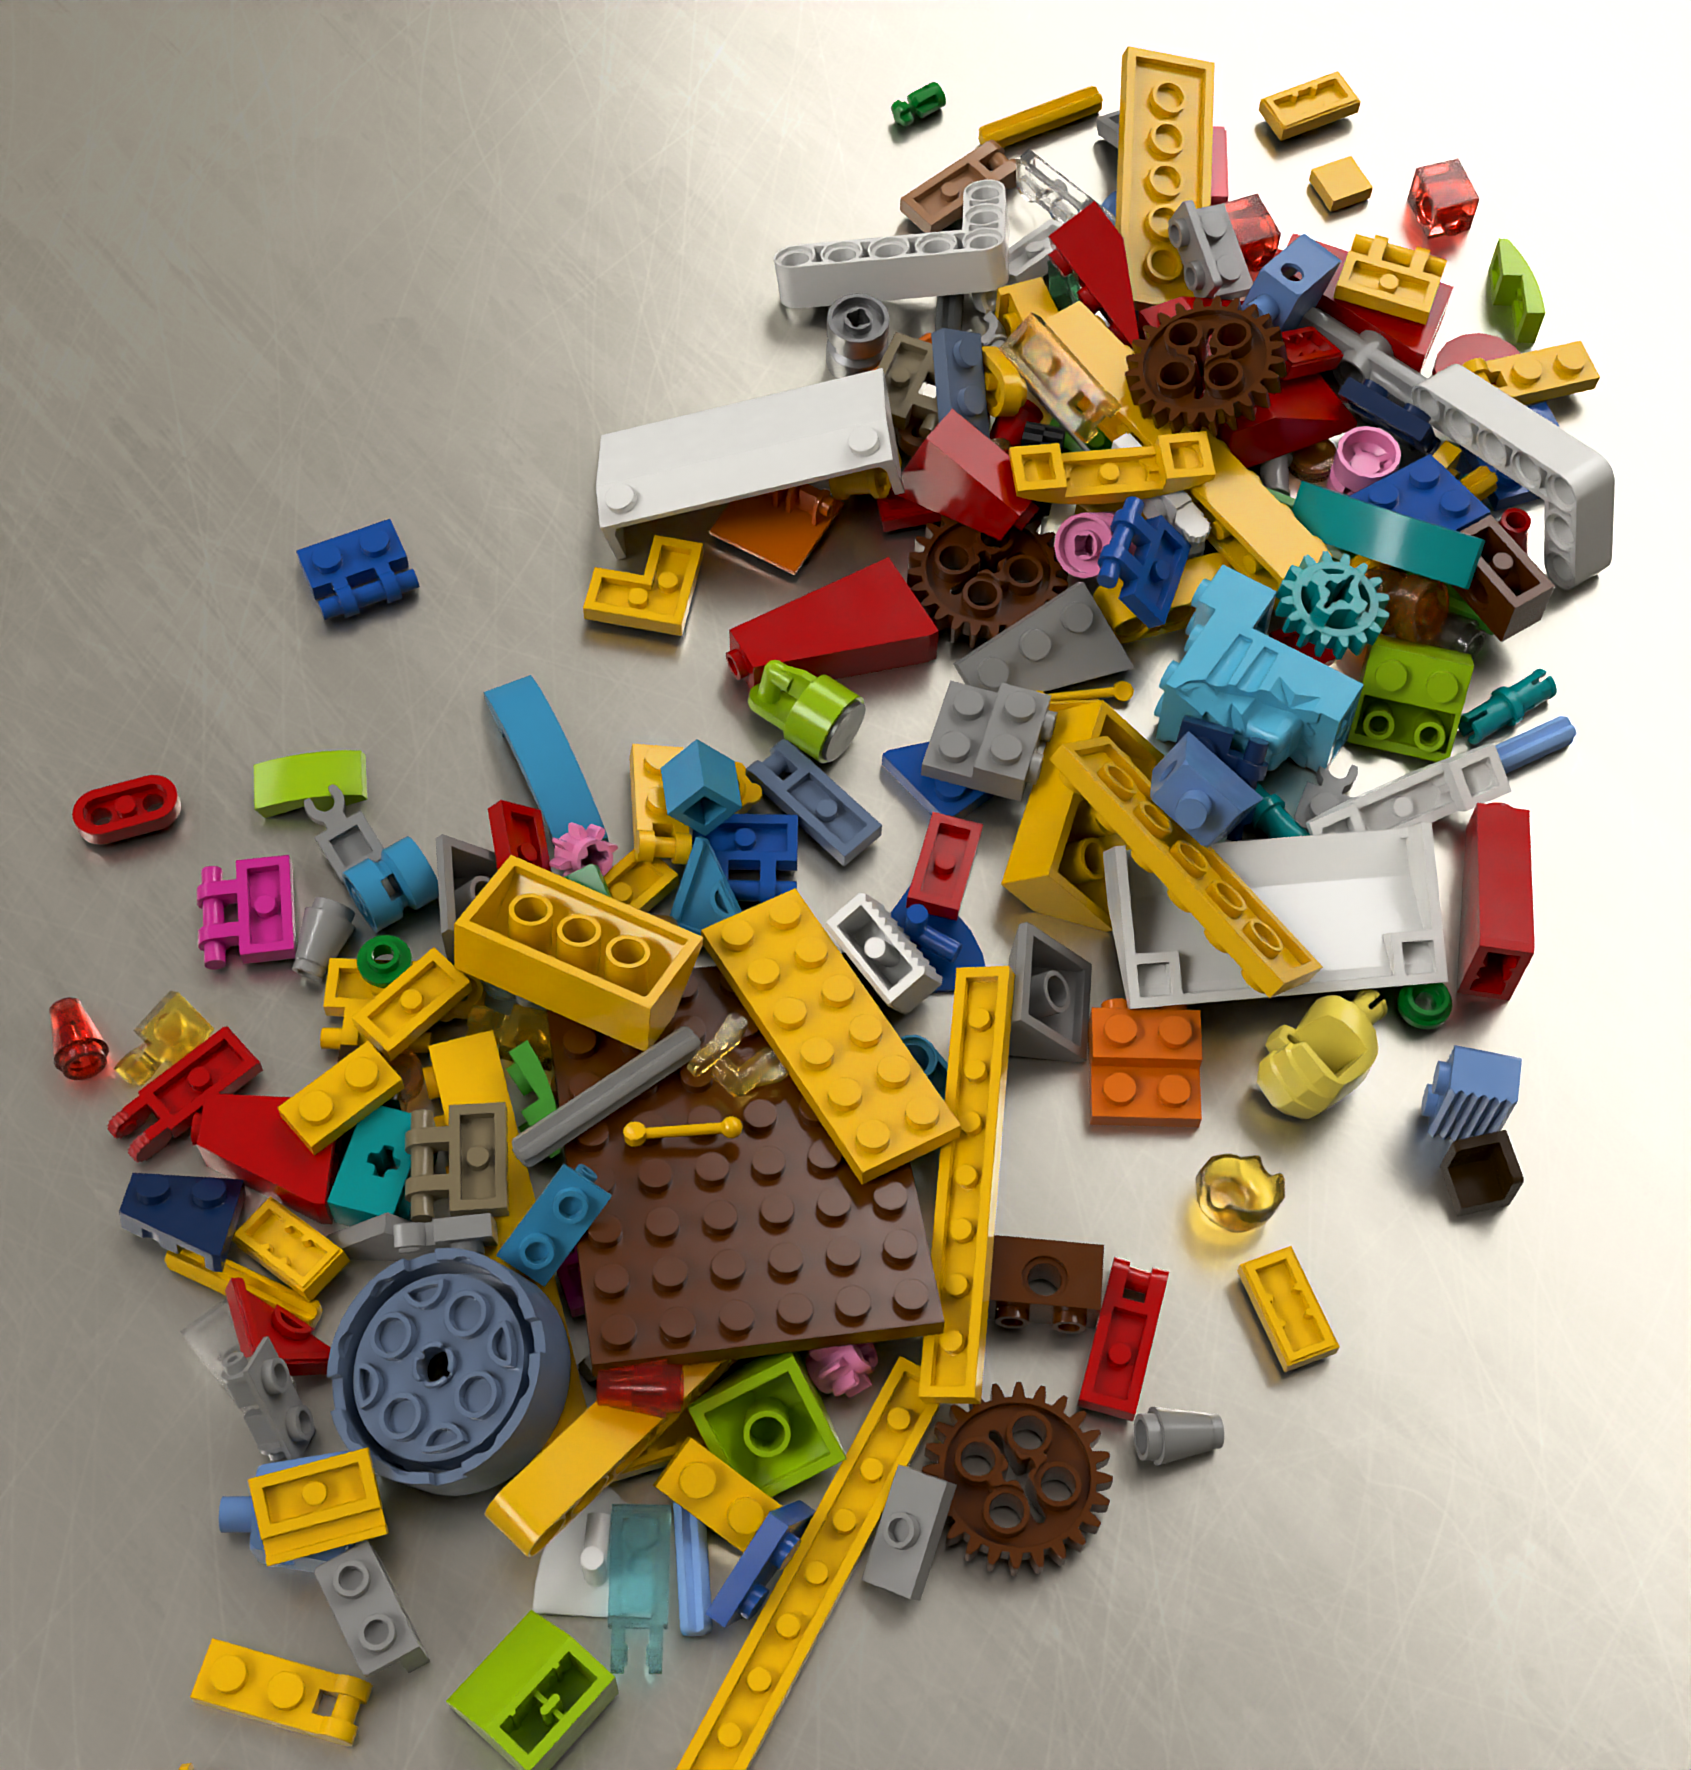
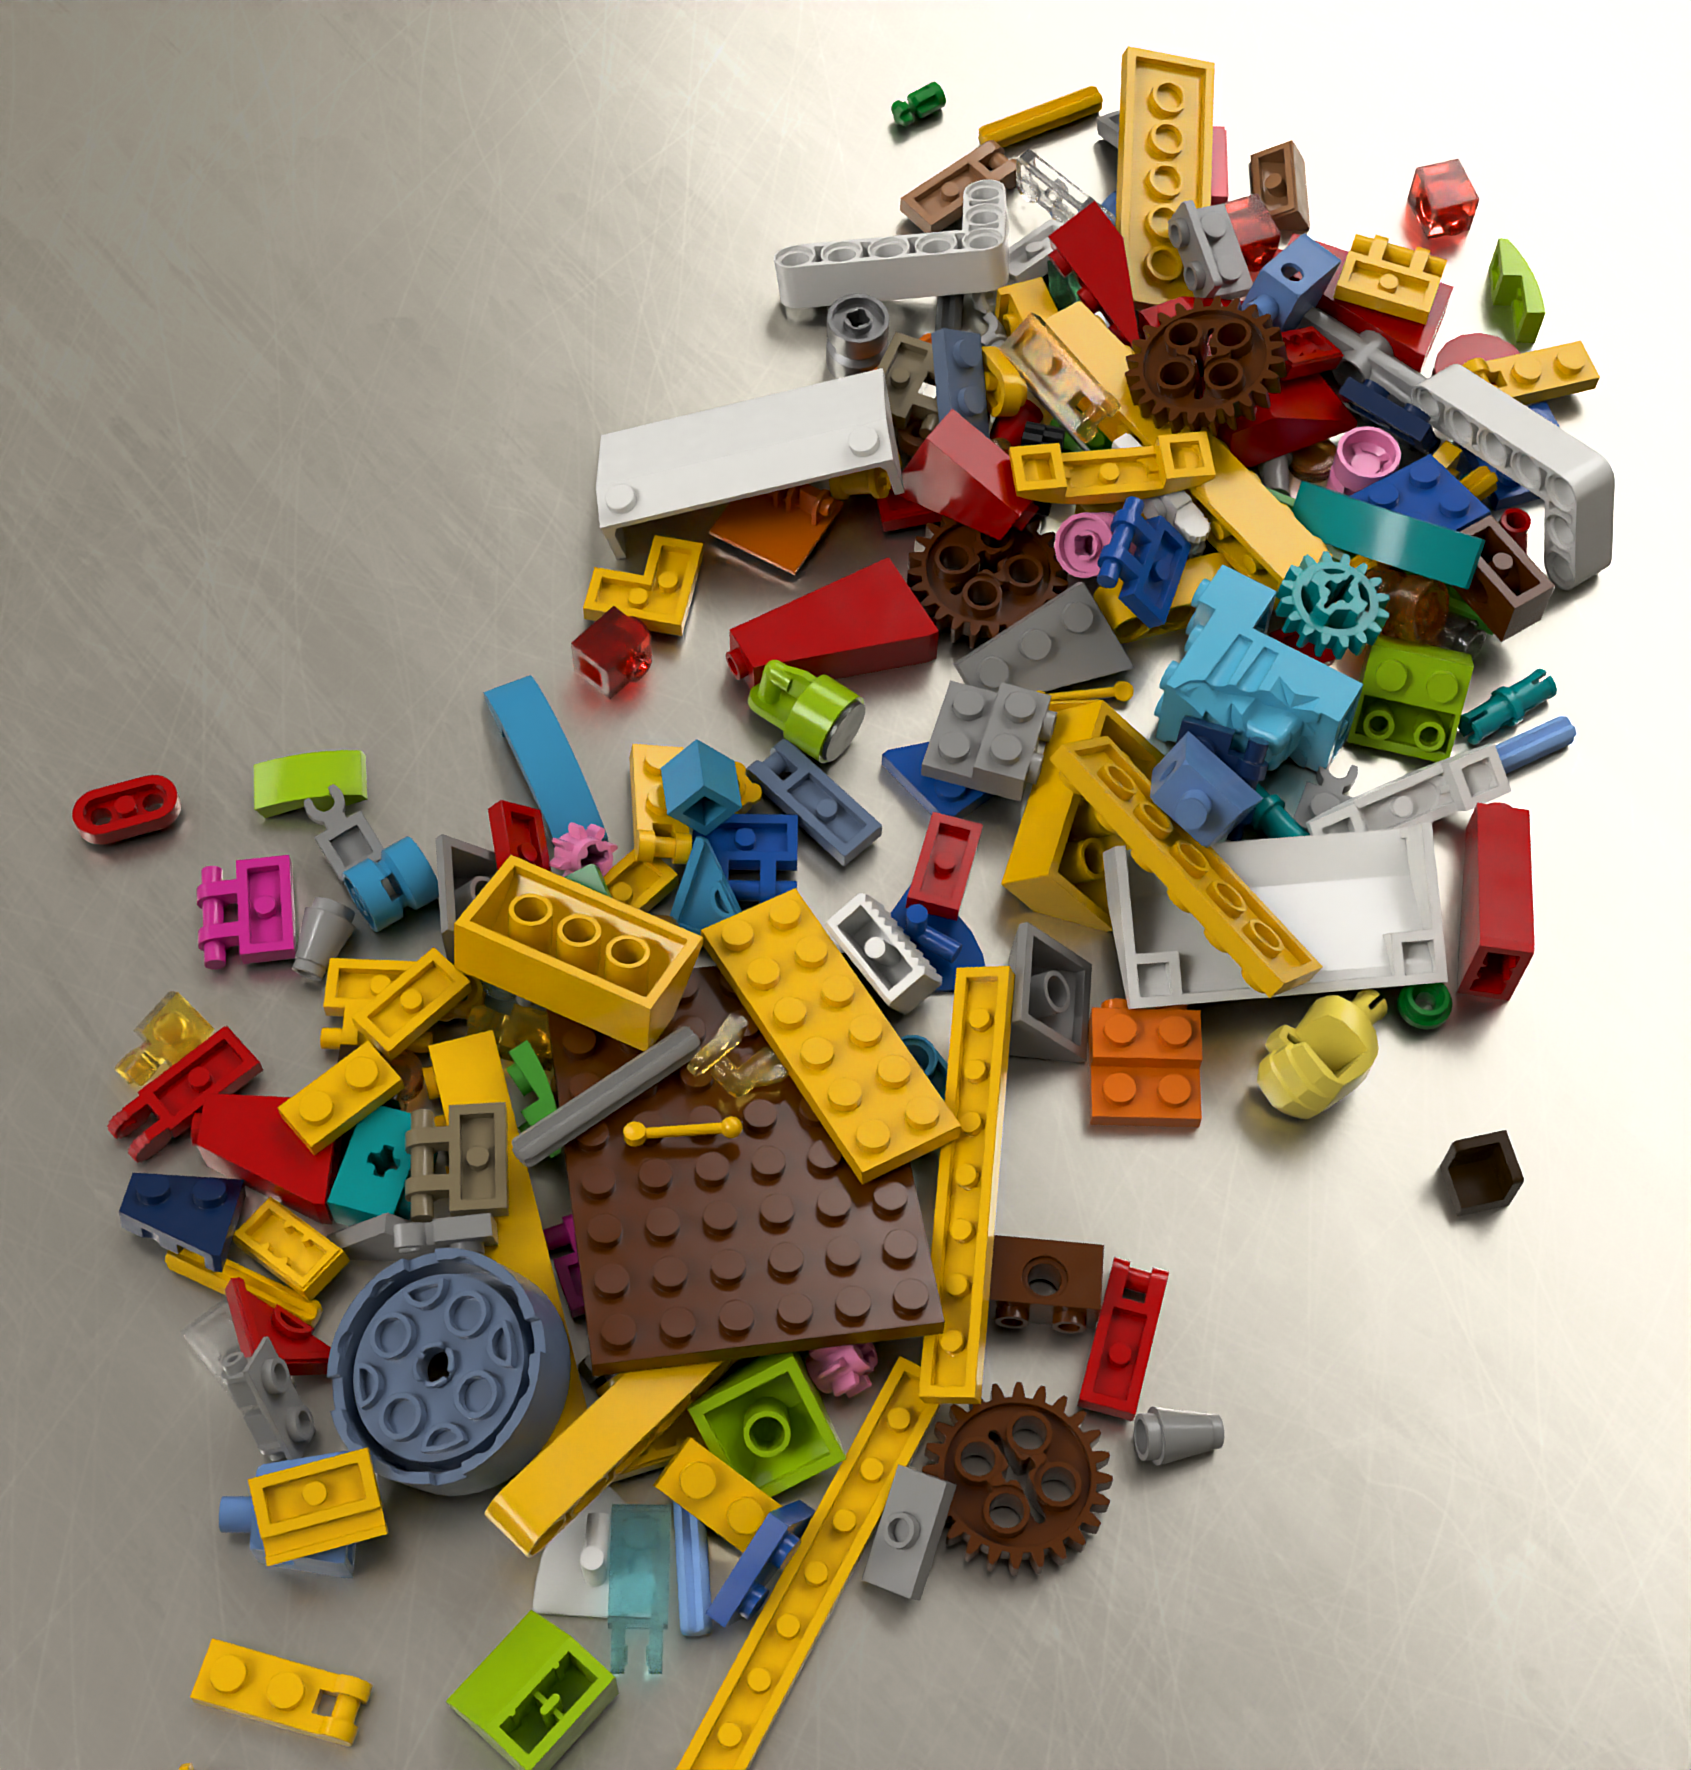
(76, 1041): clear red cone -> none
(354, 560): blue plate -> none
(370, 1611): light grey bracket -> none
(383, 974): green plate -> none
(555, 1223): dark azure hinge -> none
(613, 652): none -> clear red brick
(643, 1388): clear red cone -> none
(1238, 1192): clear yellow hair -> none
(1282, 185): none -> medium nougat slope
(1288, 1309): yellow plate -> none
(1309, 105): yellow plate -> none
(1340, 183): yellow tile -> none
(1471, 1093): medium blue brick -> none

